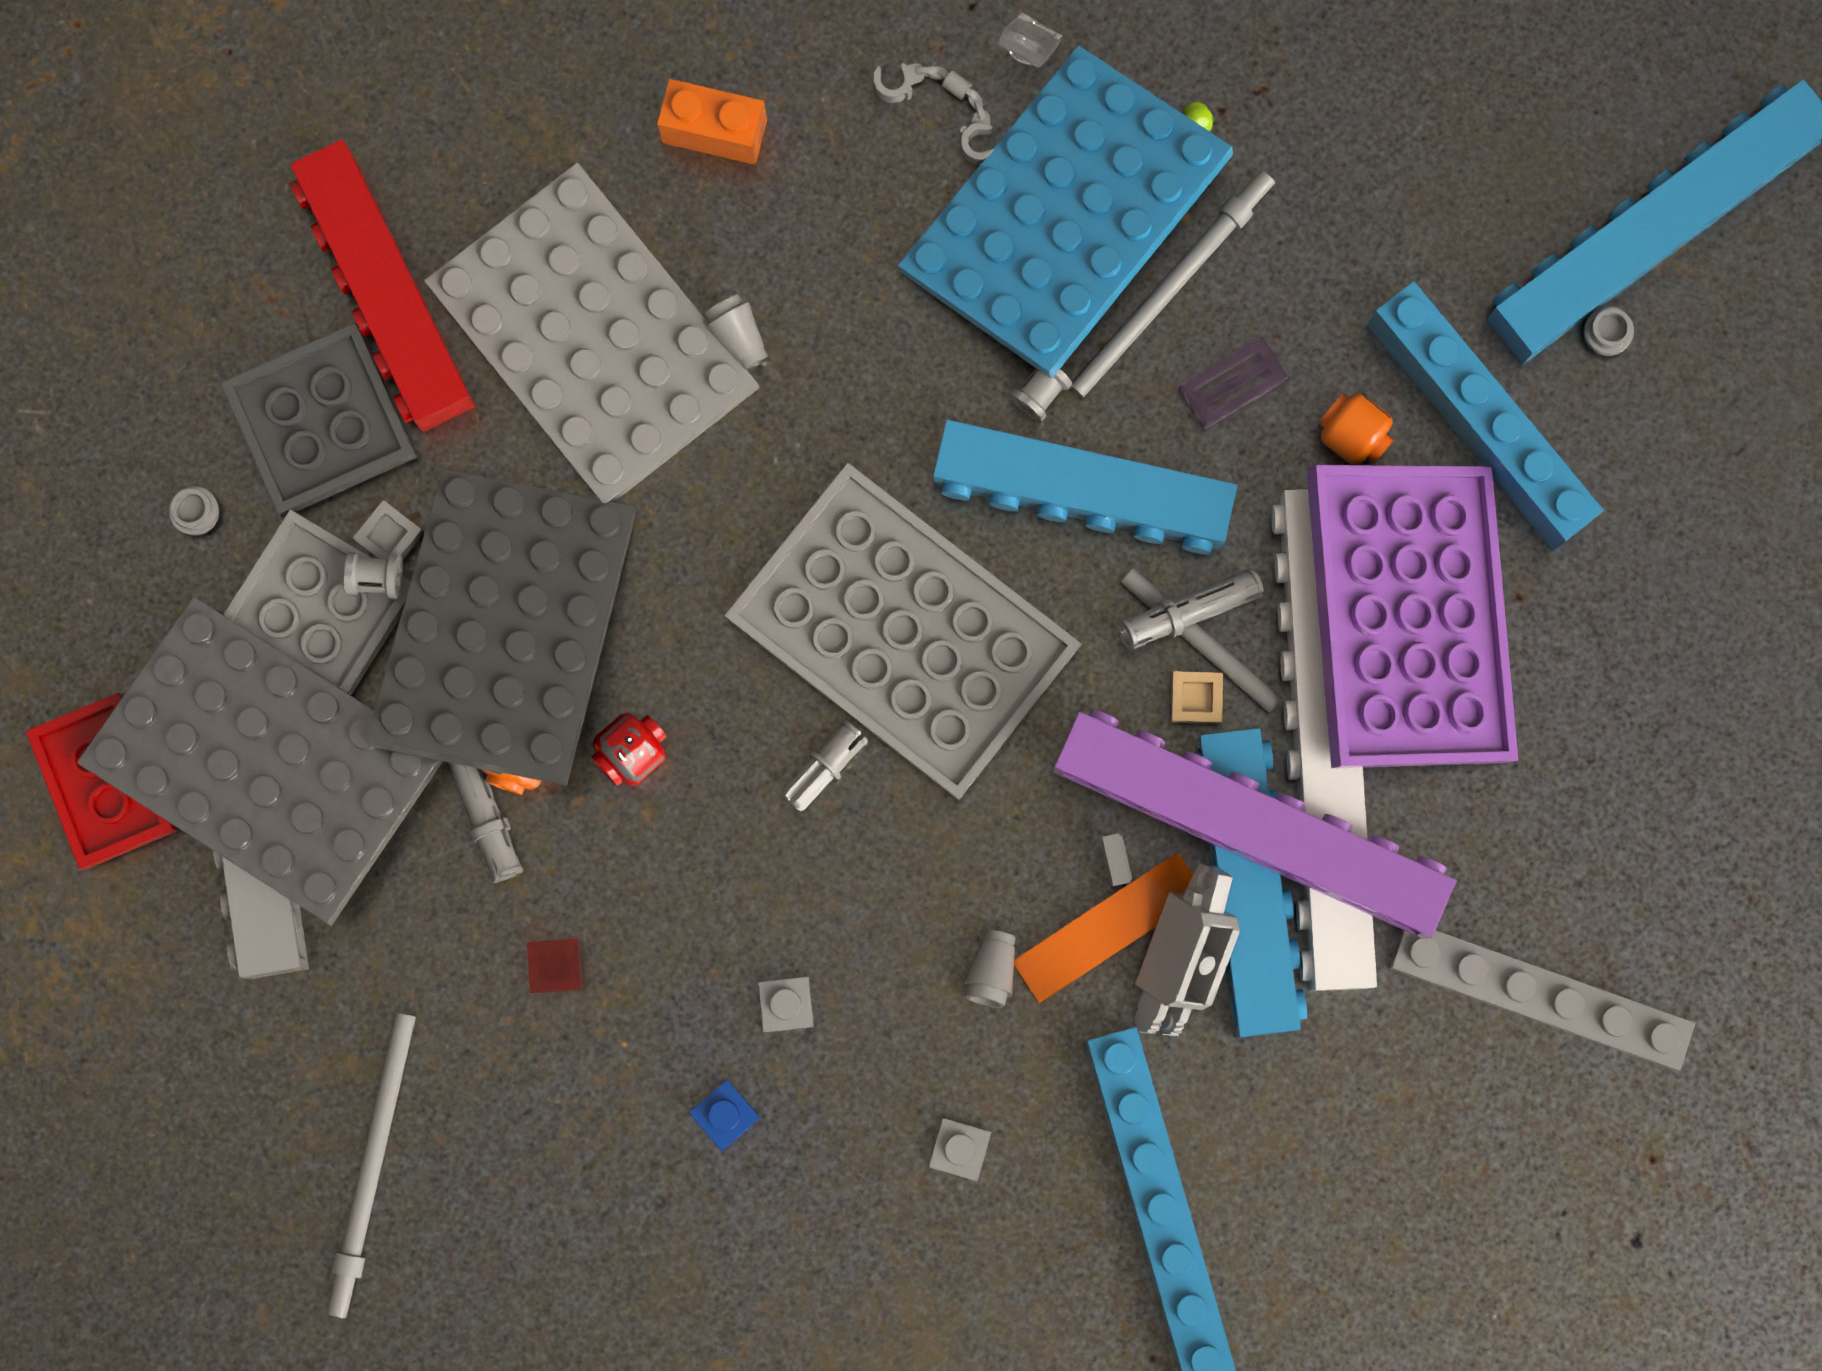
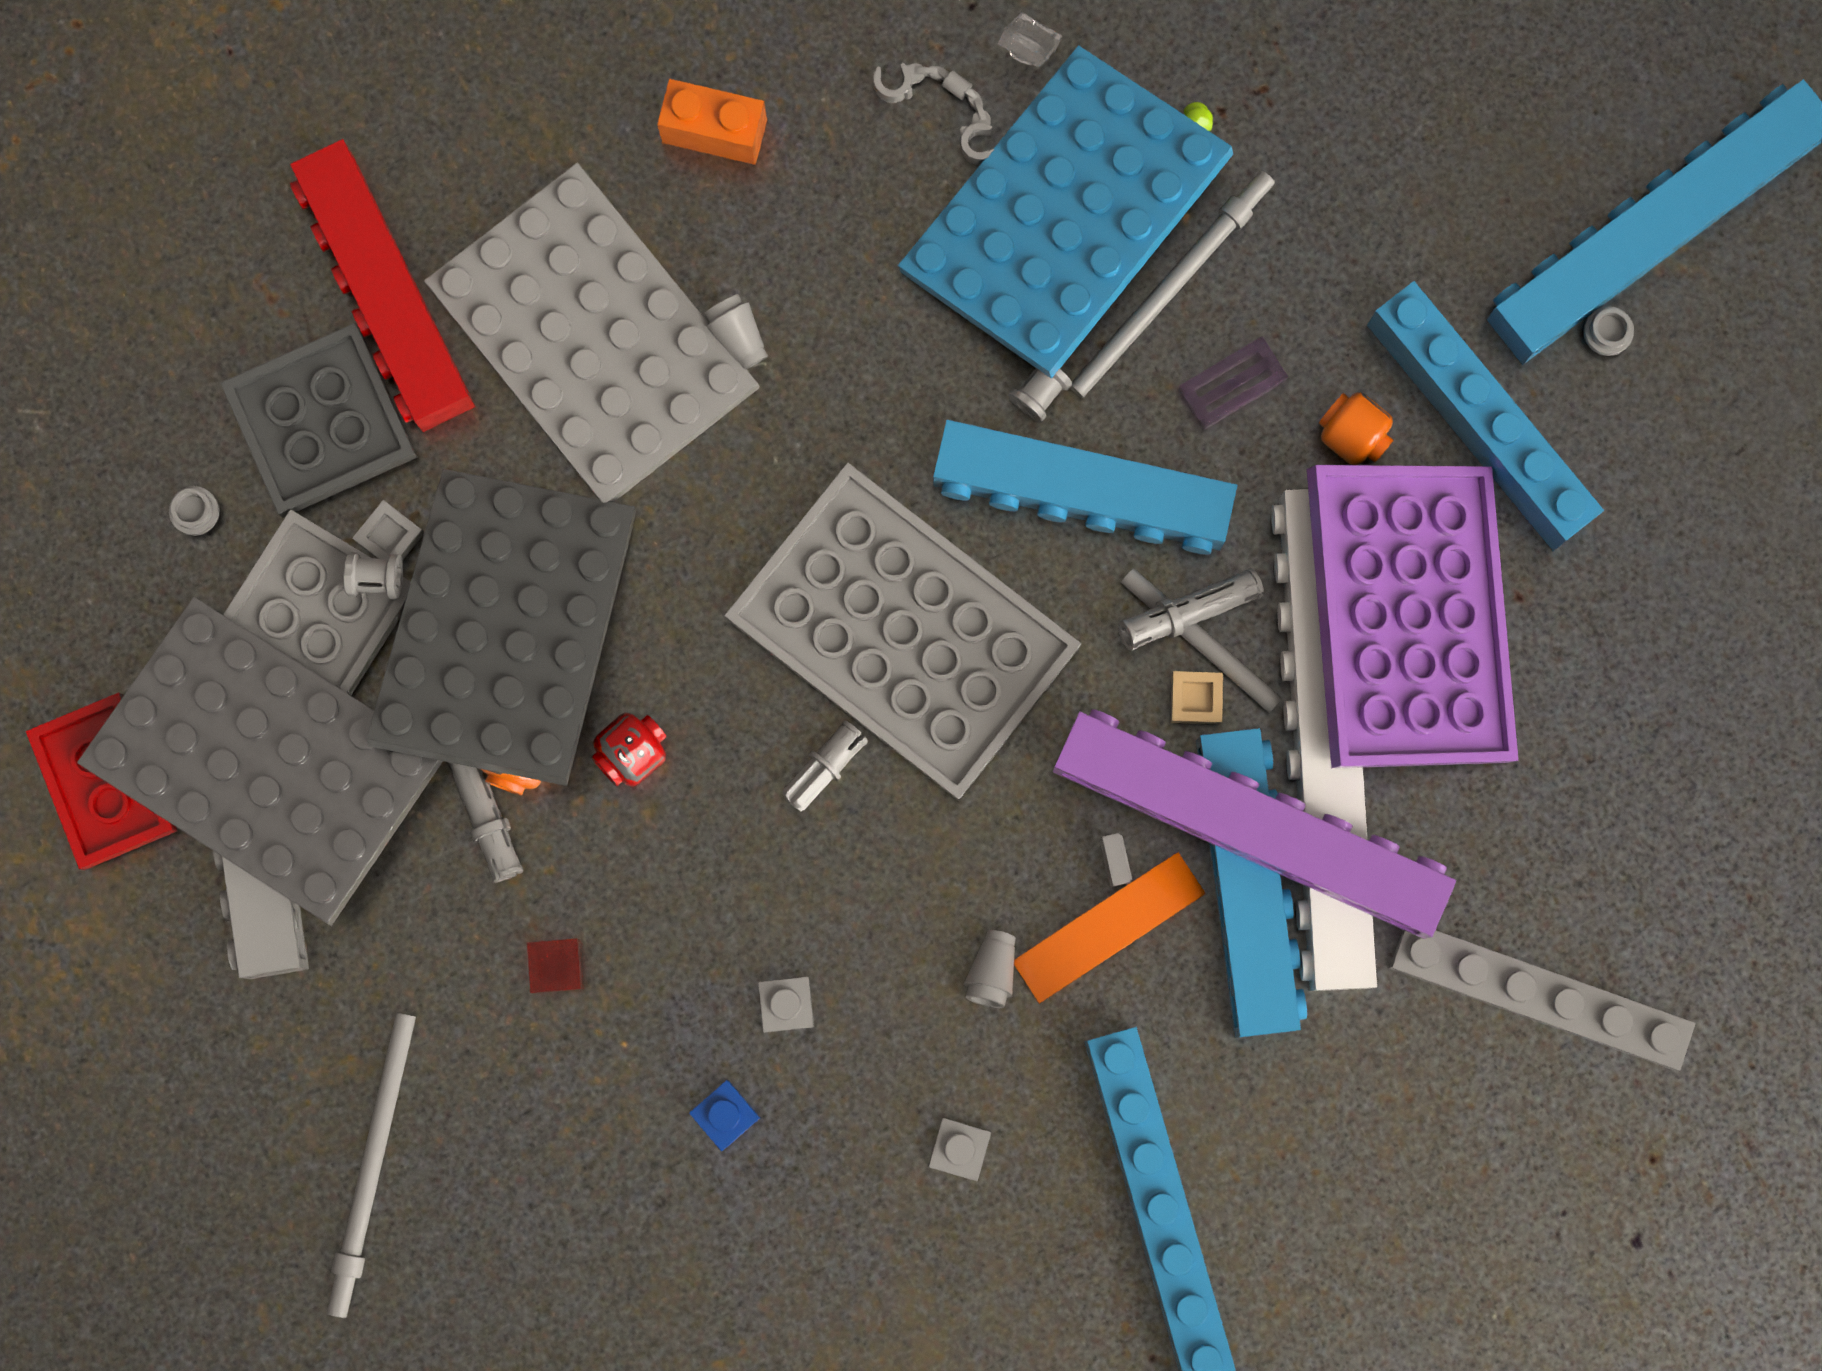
(1187, 953): light grey hinge -> none

